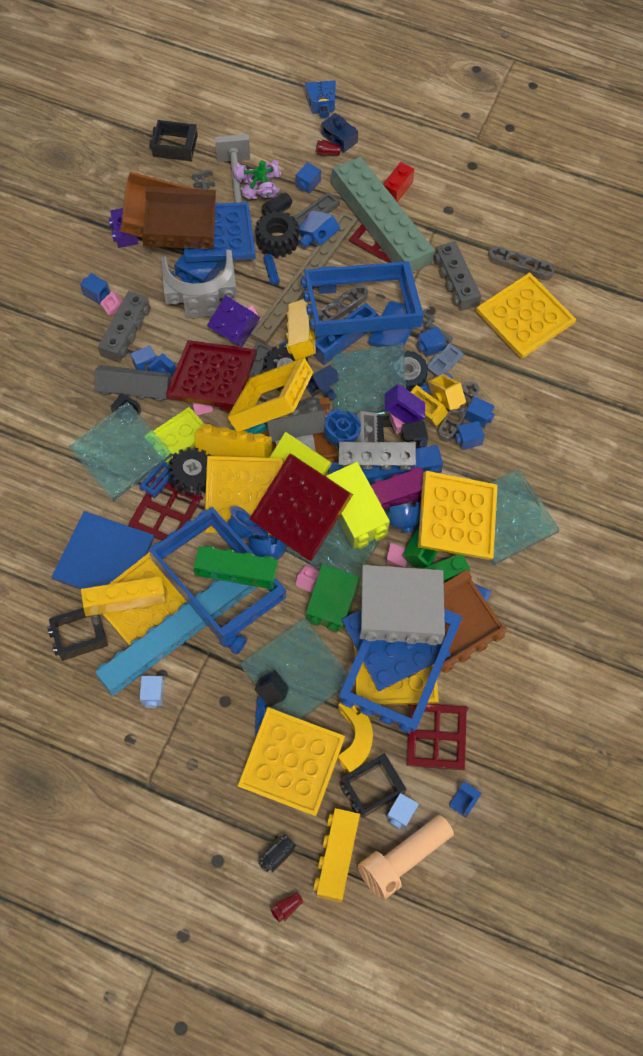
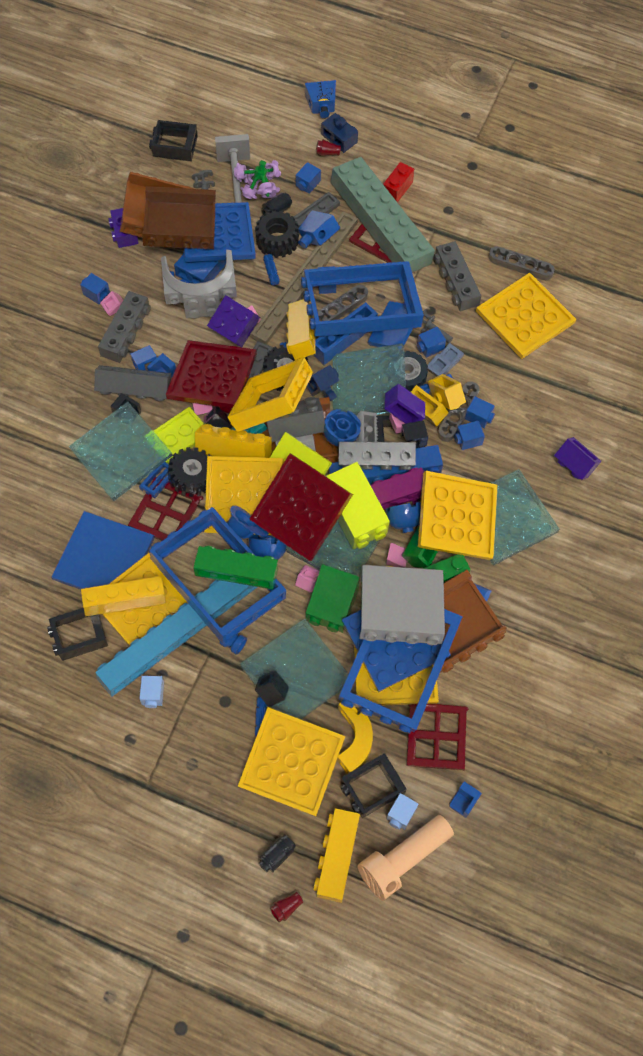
(217, 418): none -> black panel
(577, 458): none -> dark purple brick

